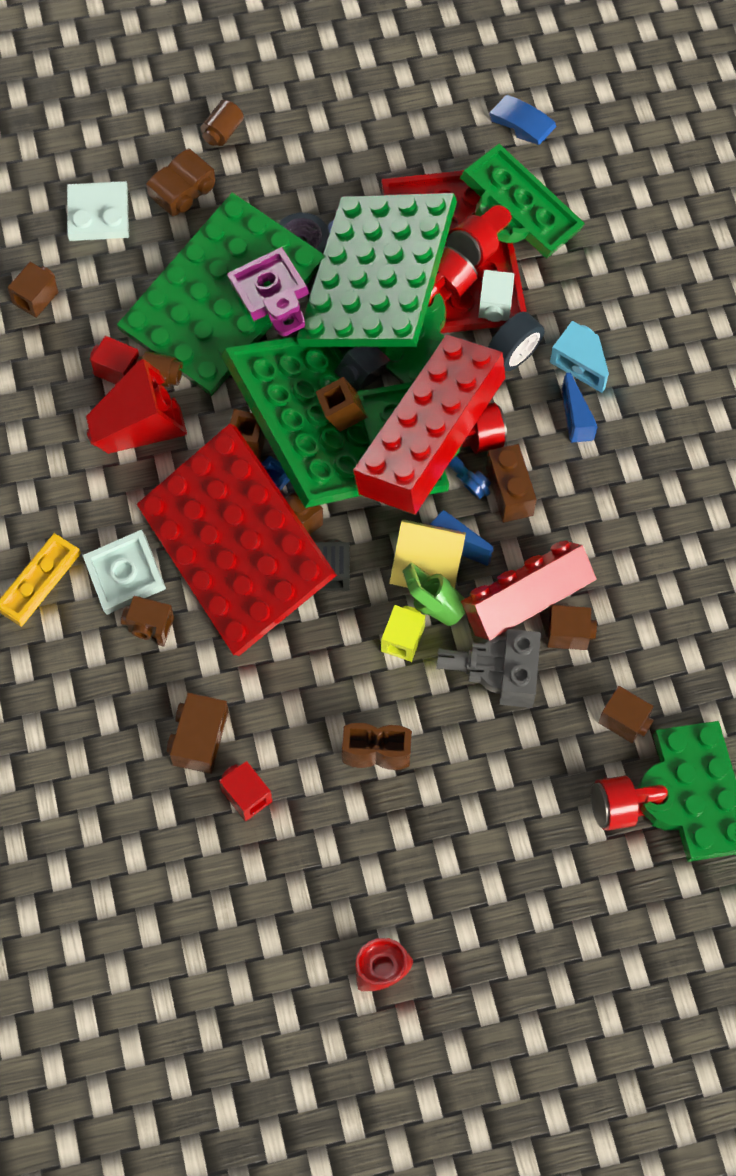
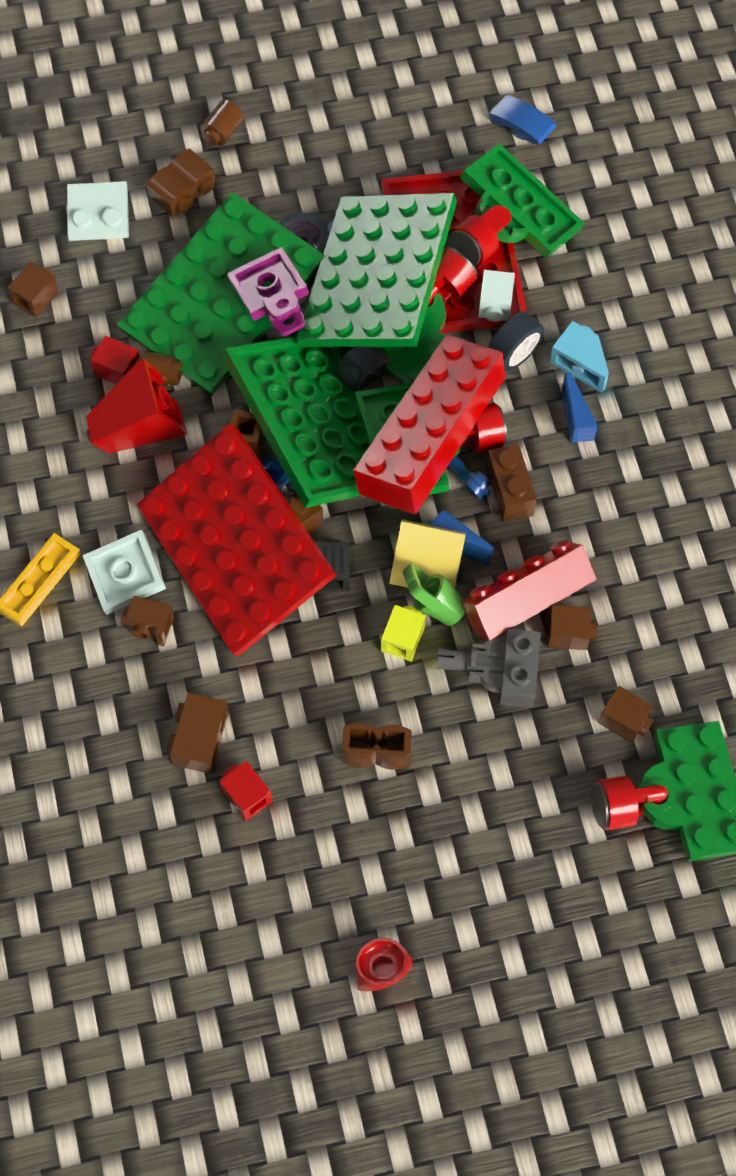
(341, 404): reddish brown brick -> none

